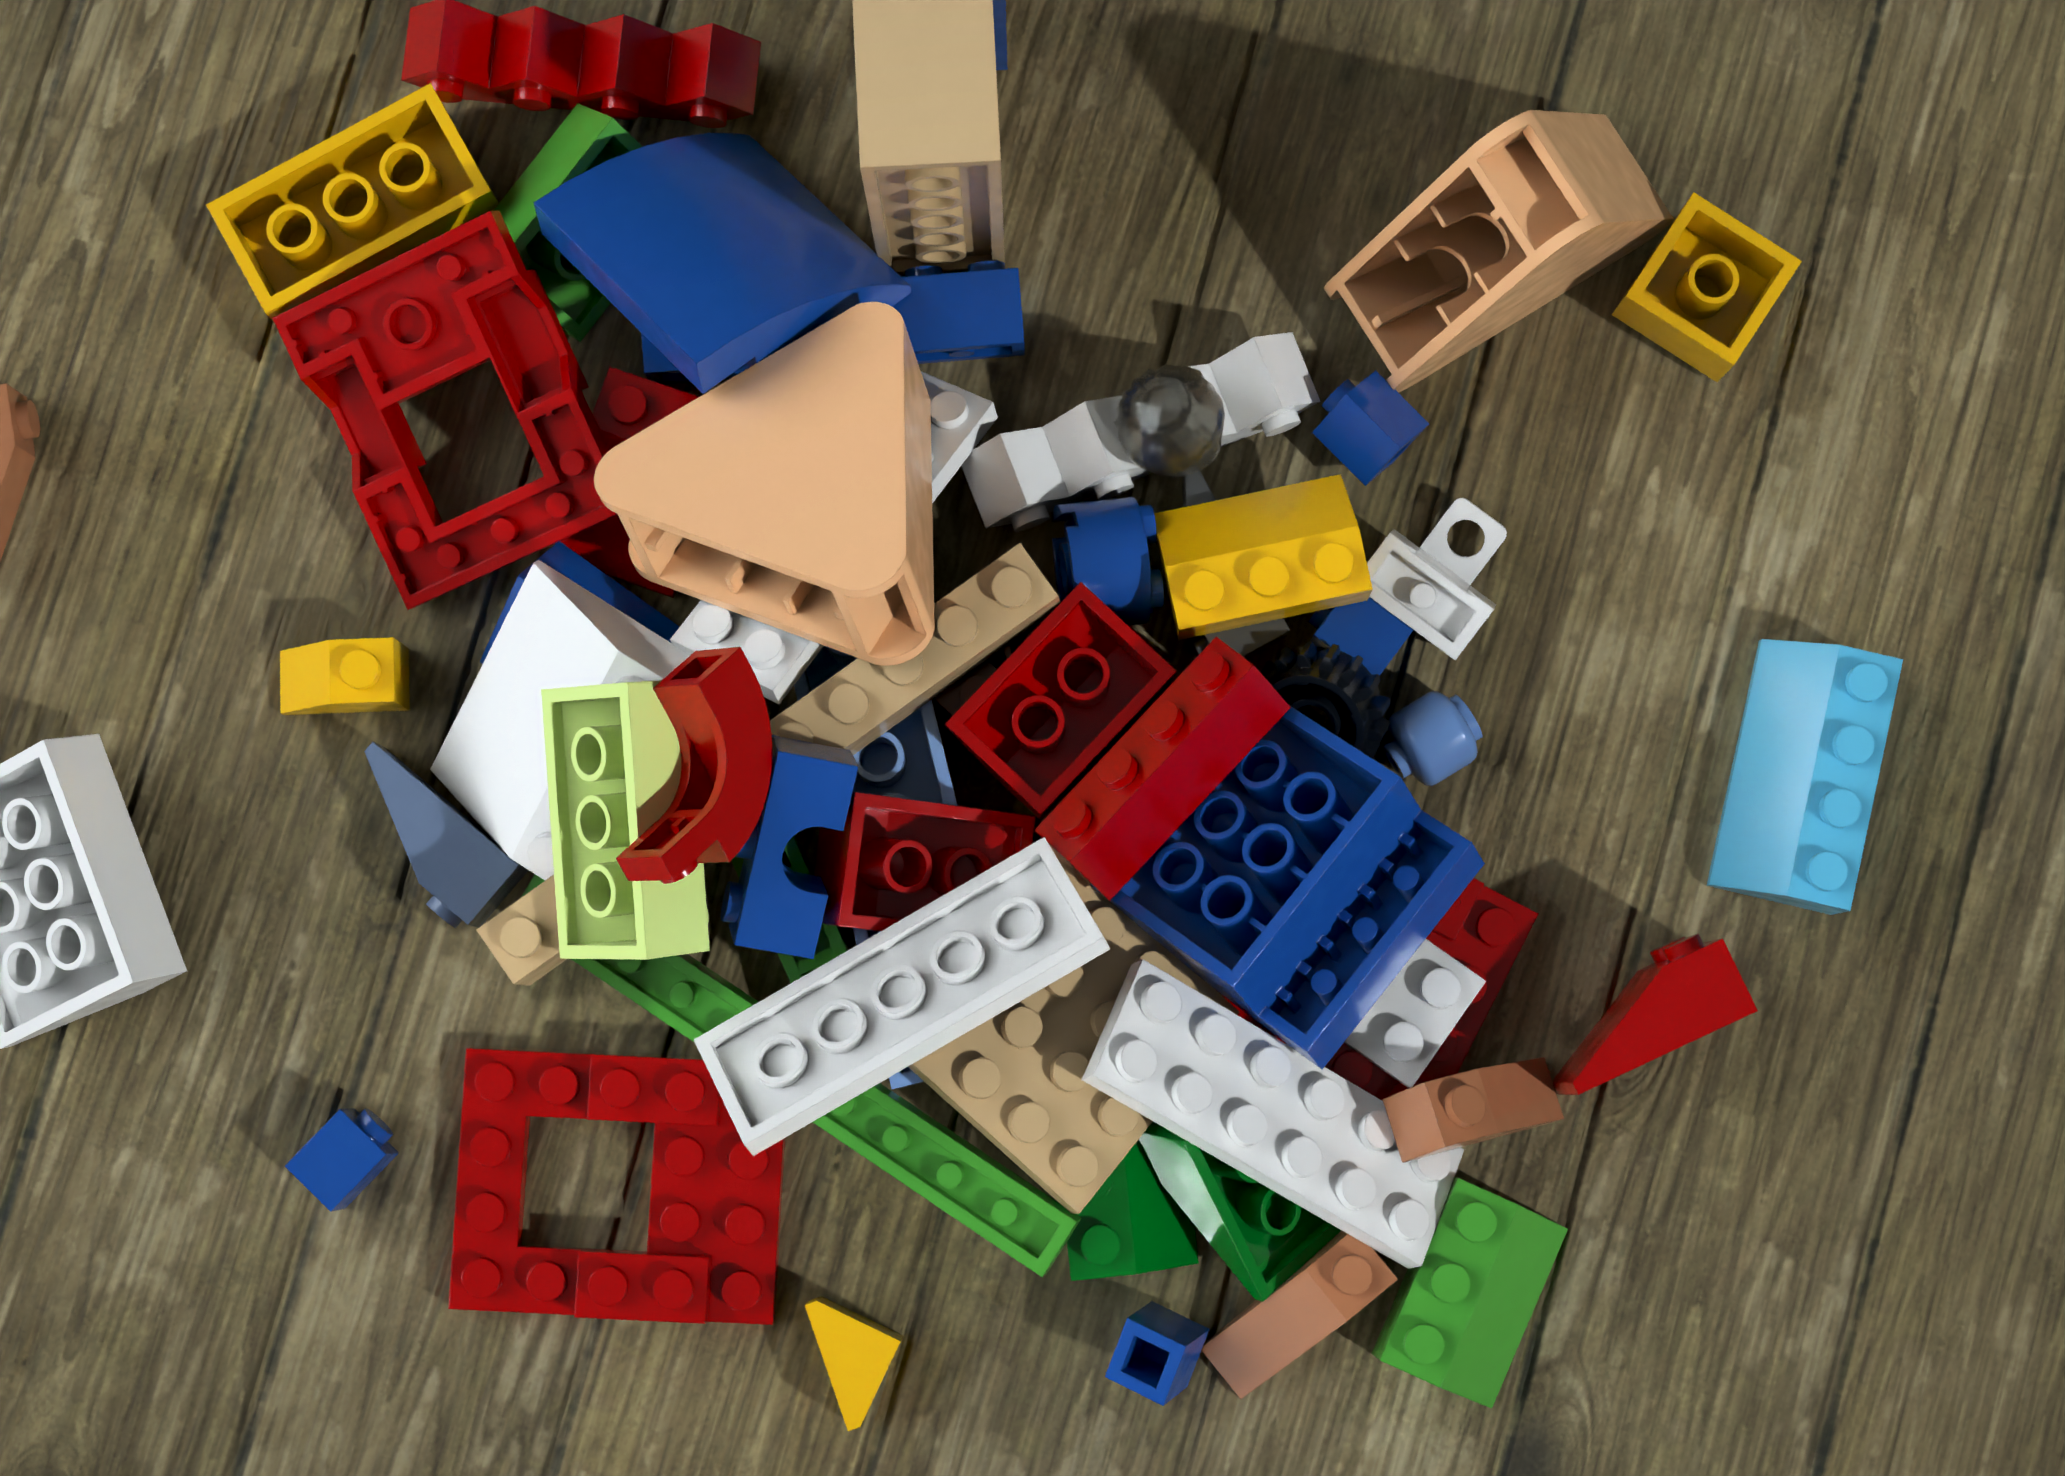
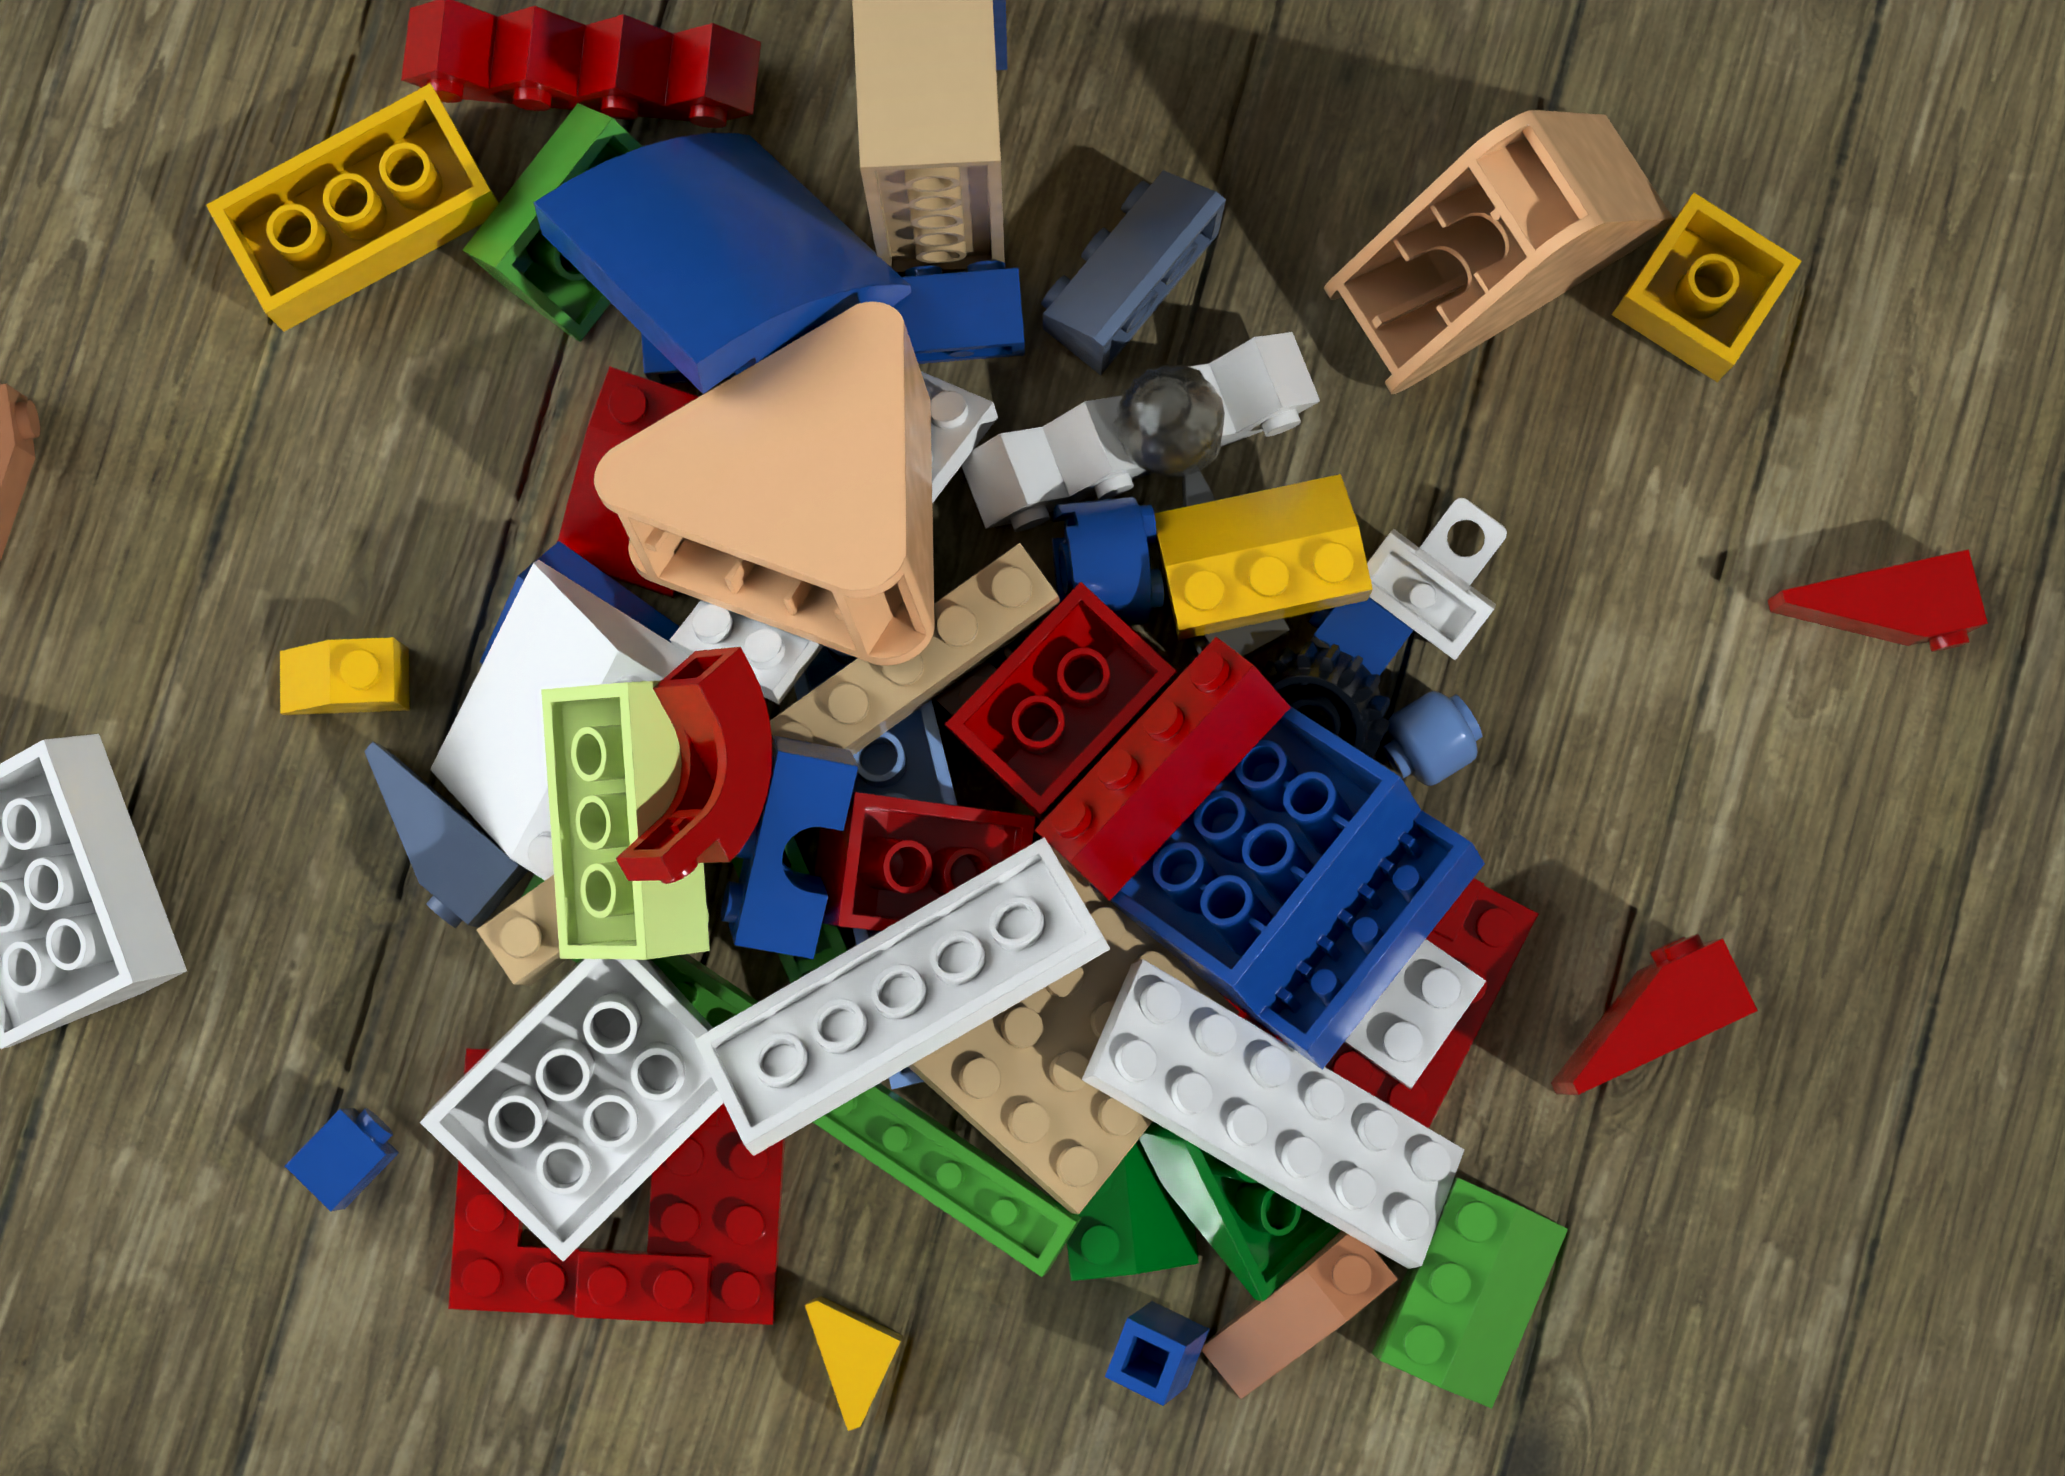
(416, 328): red piece -> none
(581, 1098): none -> white slope
(1132, 268): none -> sand blue slope
(1368, 426): blue brick -> none
(1472, 1107): nougat slope -> none
(1805, 774): medium azure slope -> none
(1901, 603): none -> red slope

